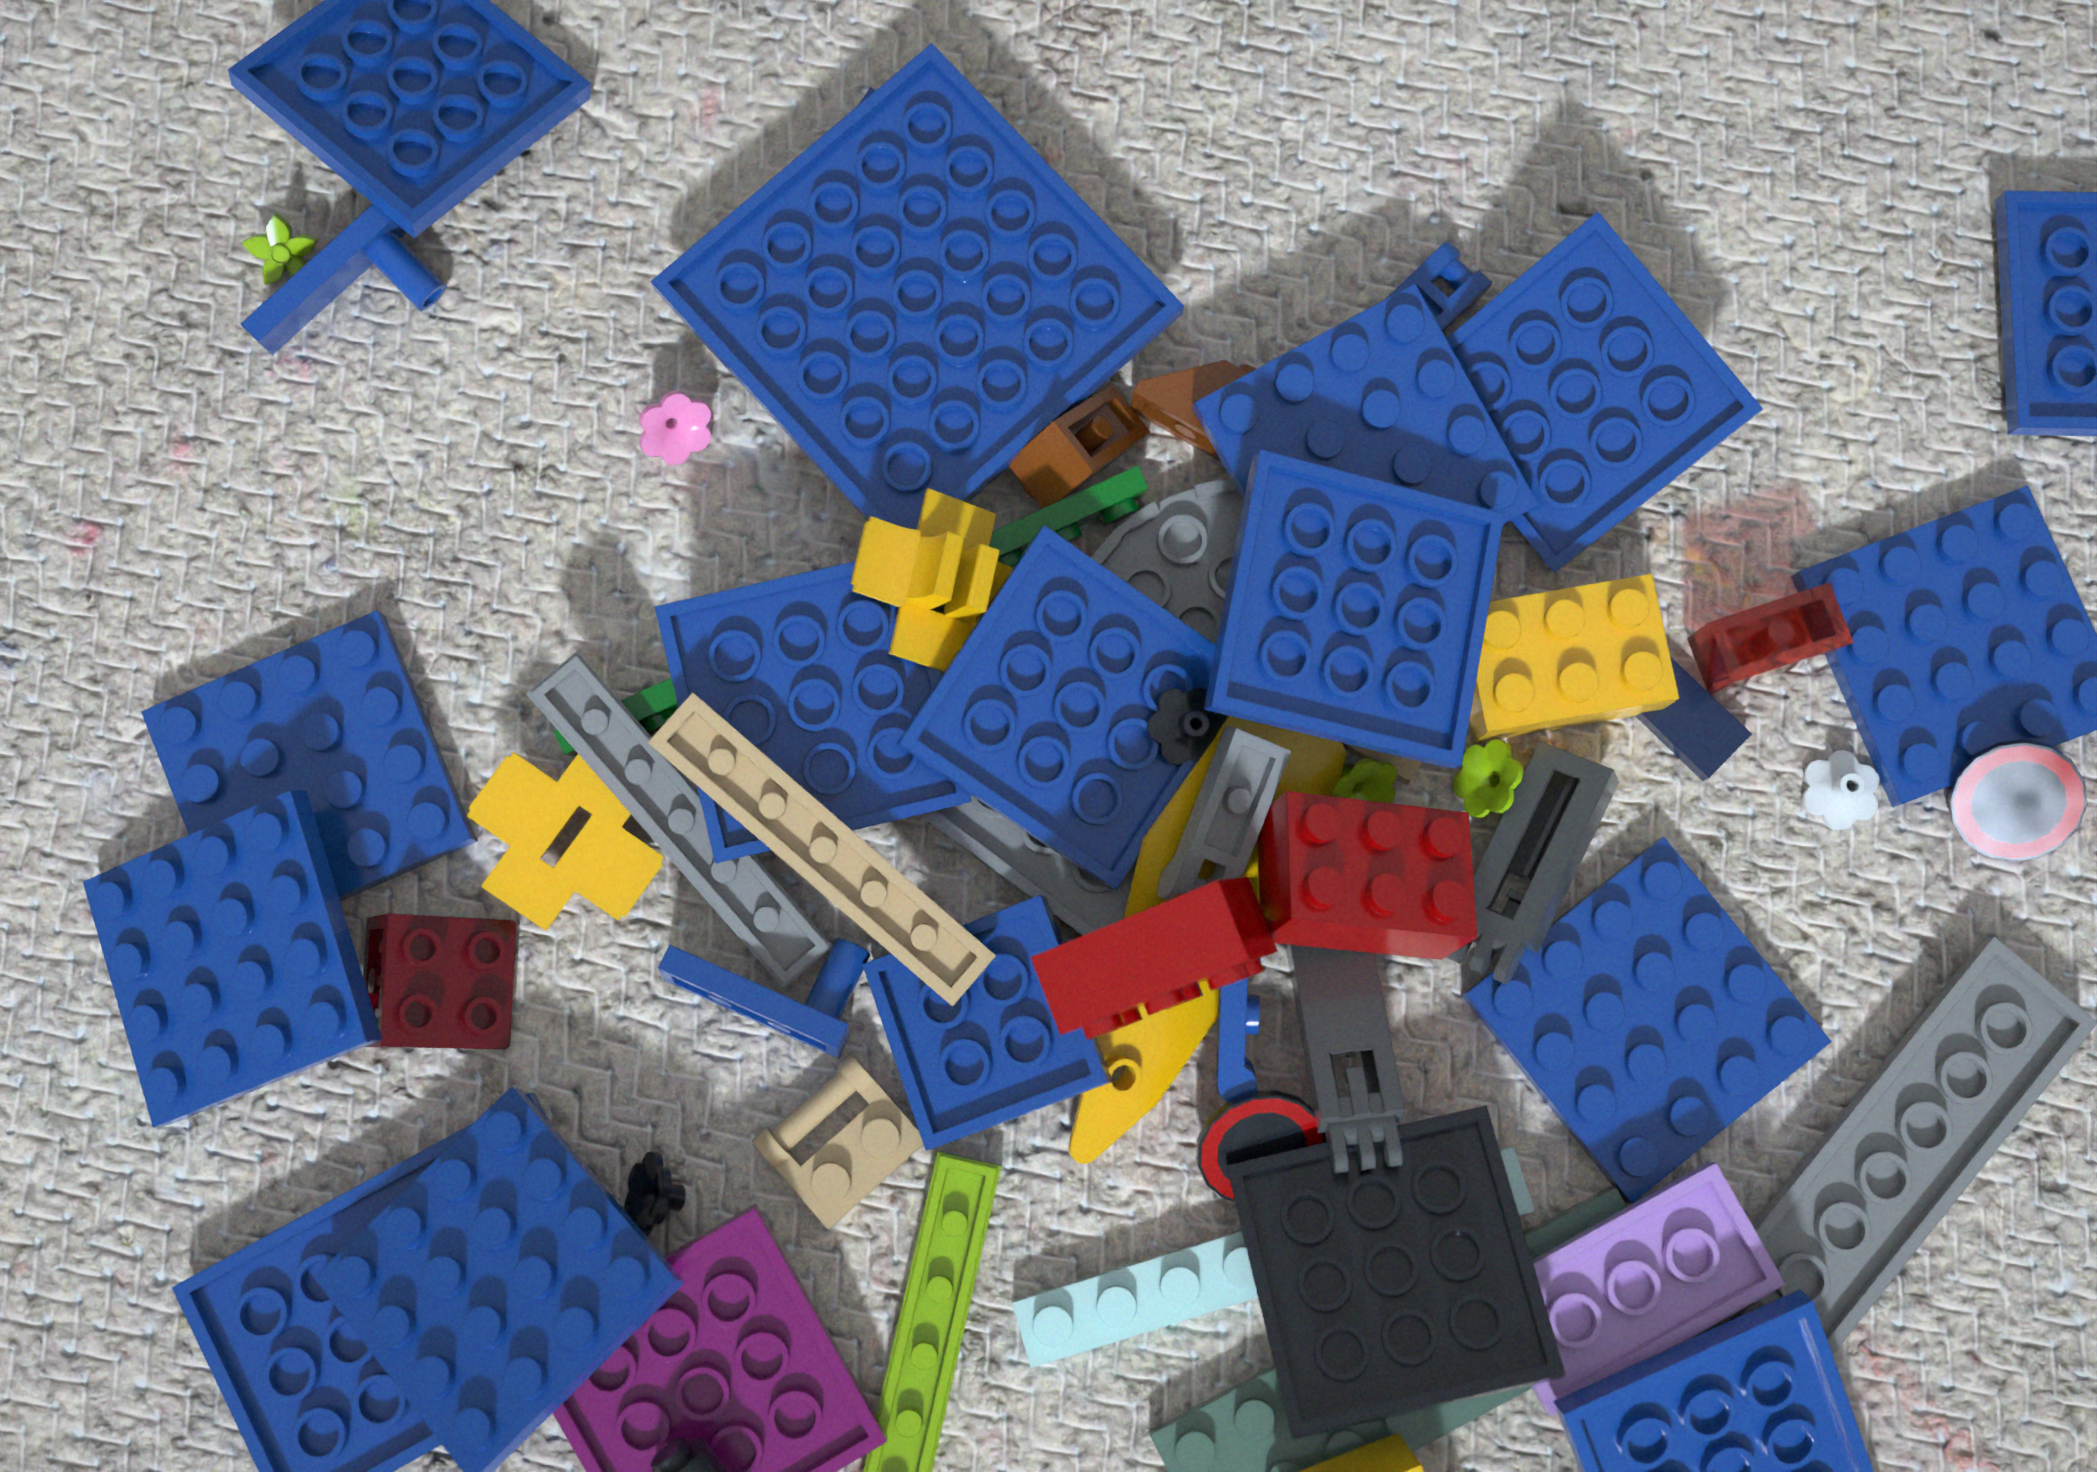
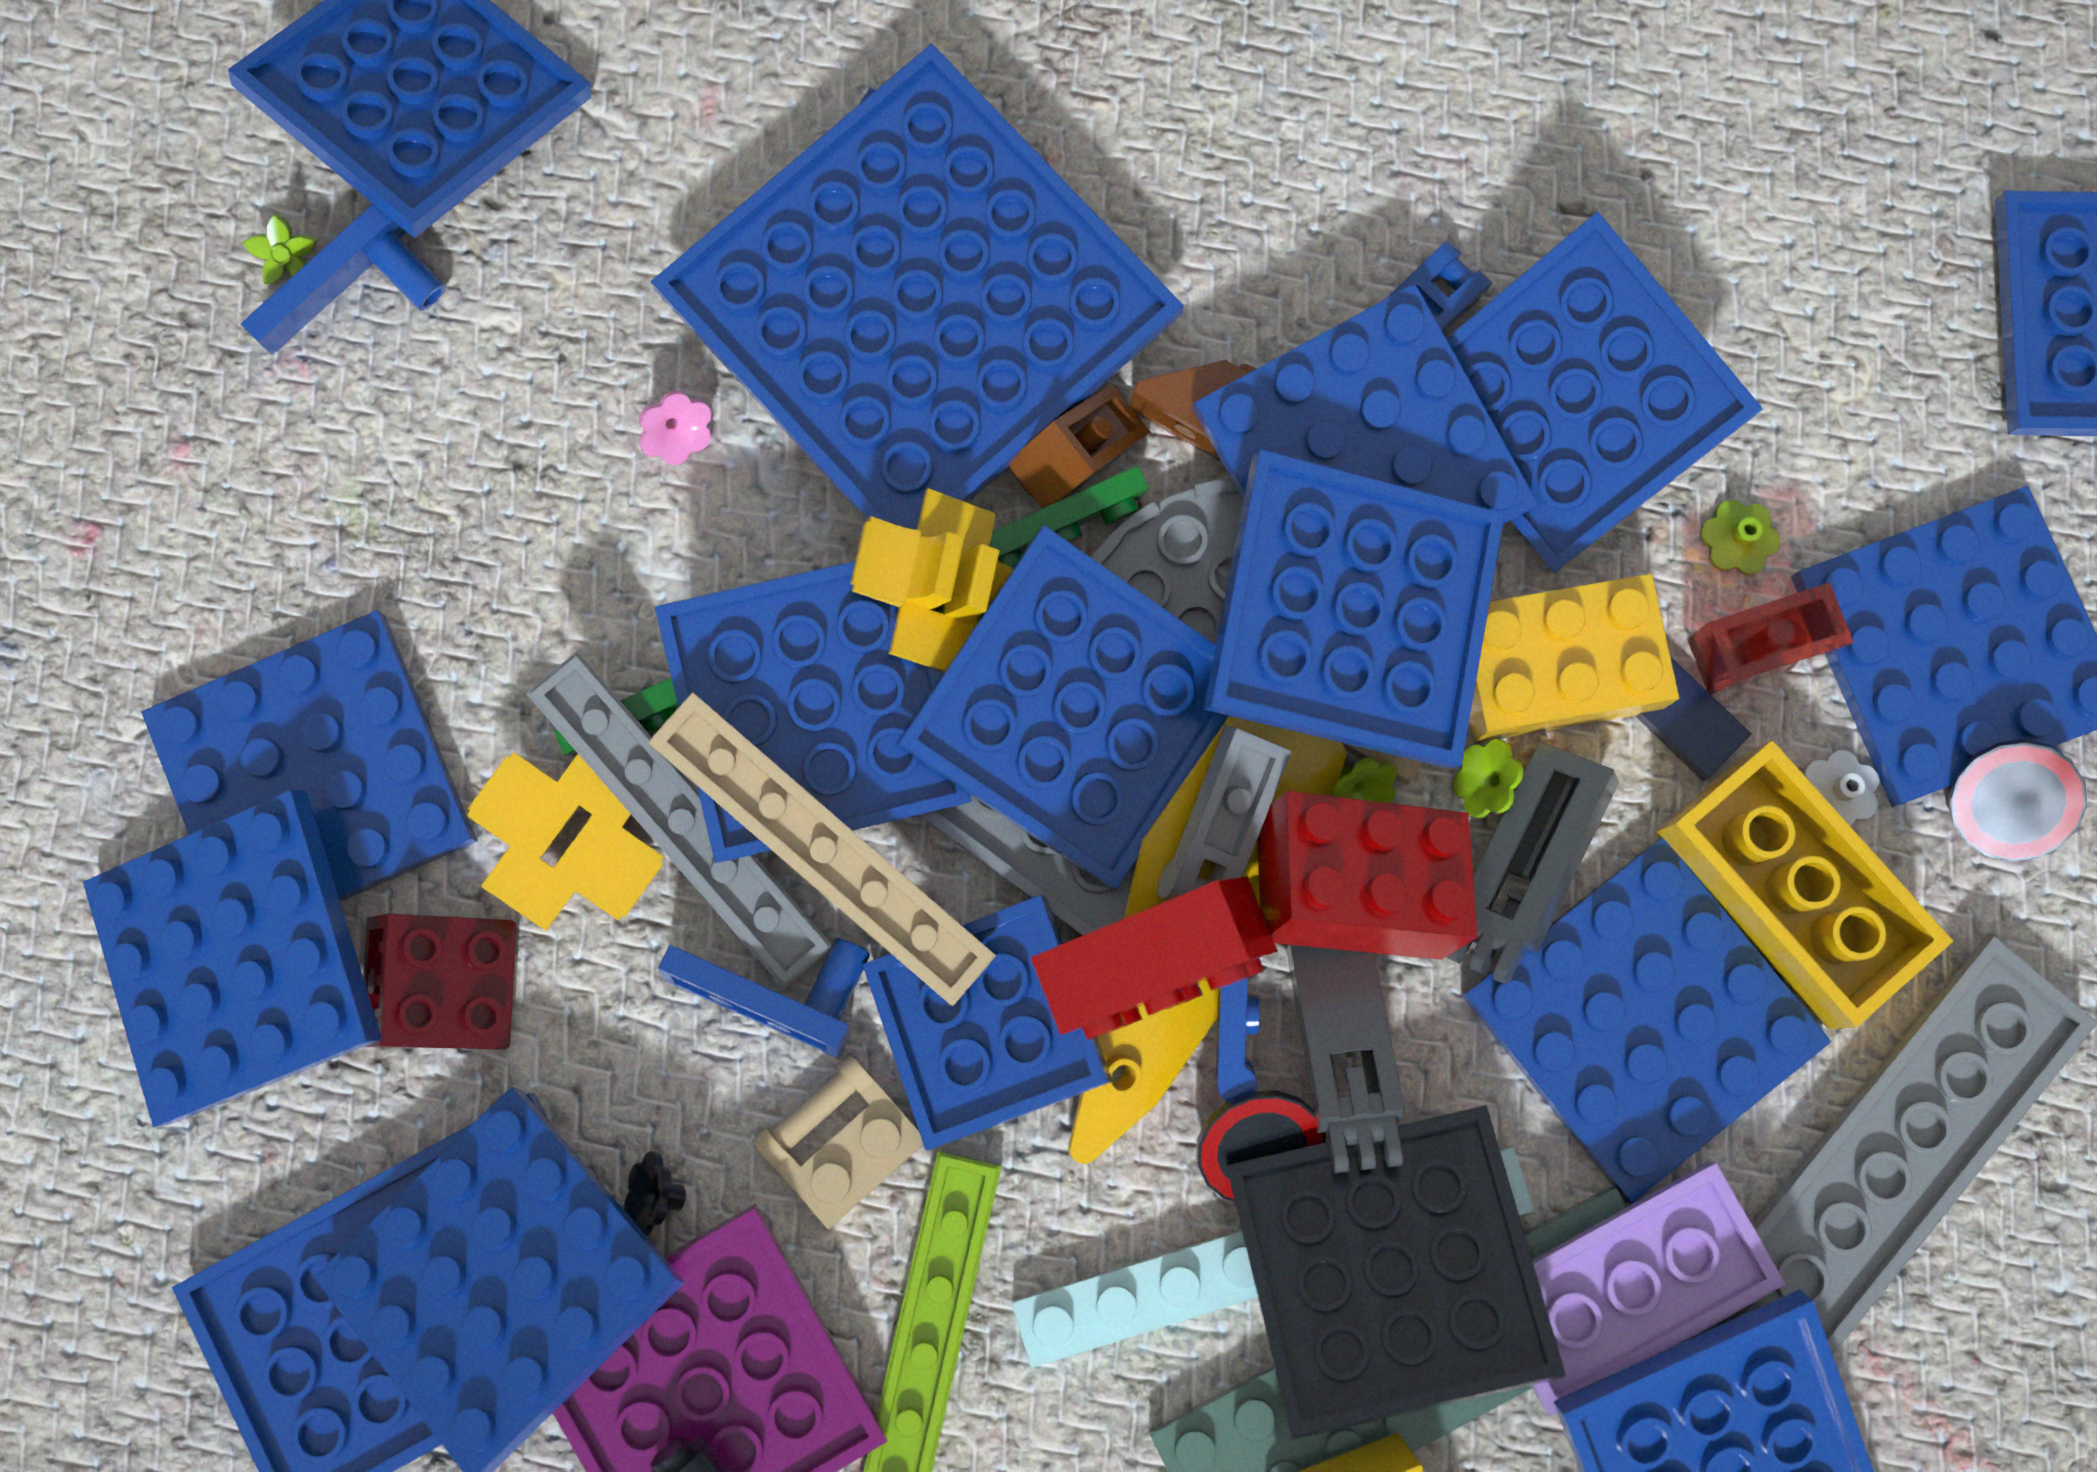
(1172, 725): black plant -> none
(1730, 543): none -> lime plant
(1804, 887): none -> yellow brick

